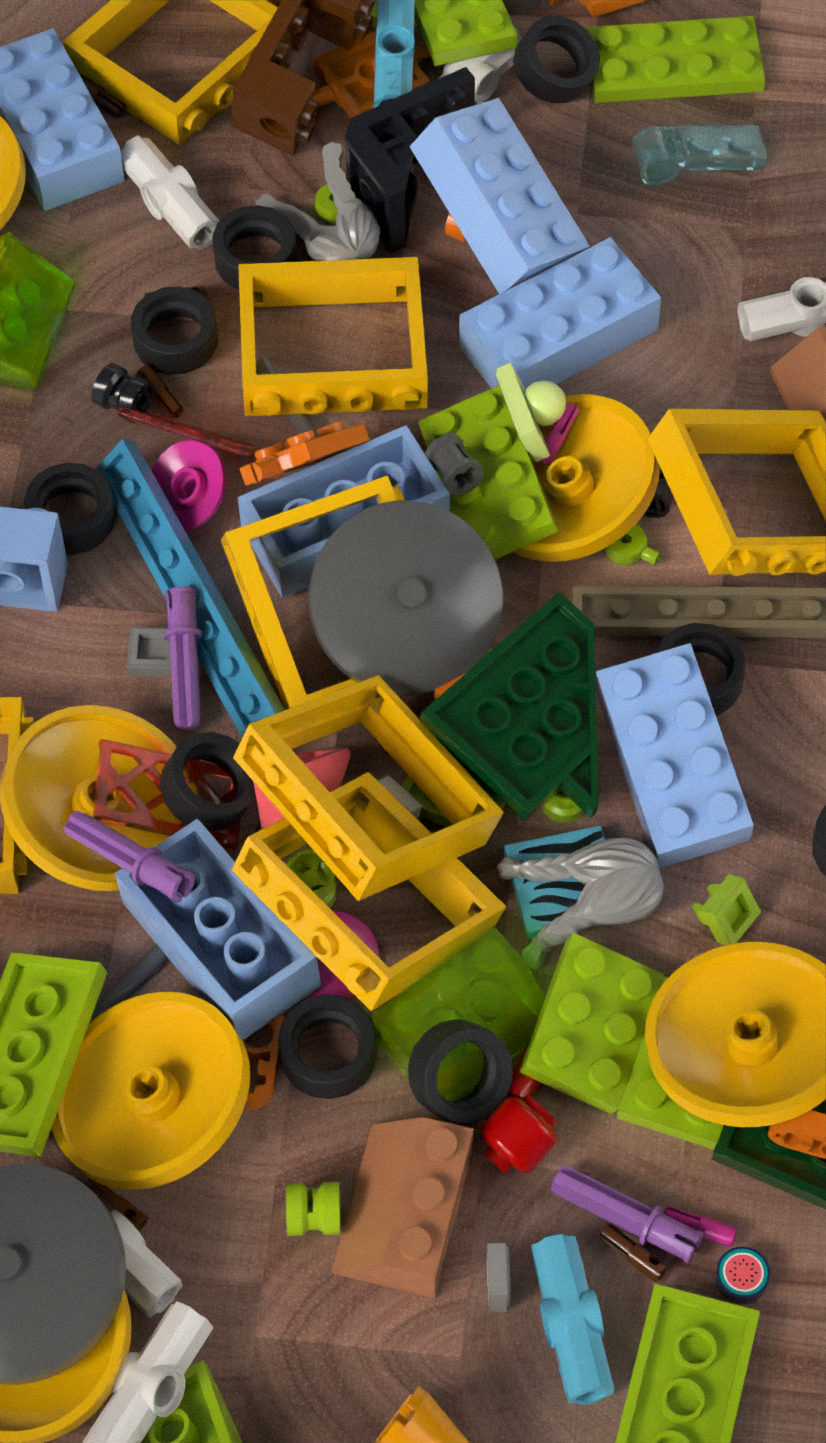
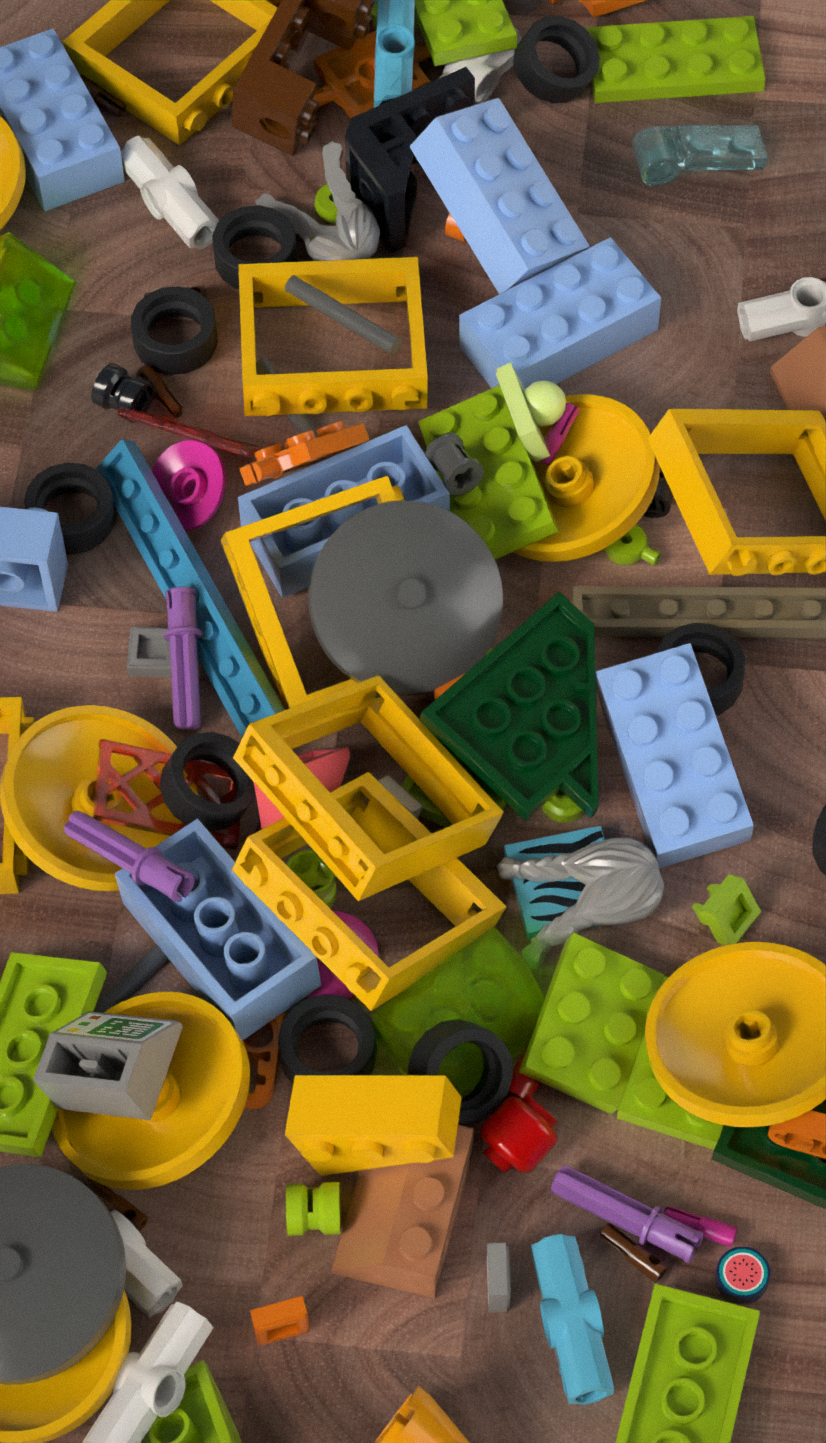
(108, 1064): none -> light grey slope
(280, 1320): none -> orange tile
(343, 315): none -> dark grey bar
(372, 1120): none -> yellow wedge

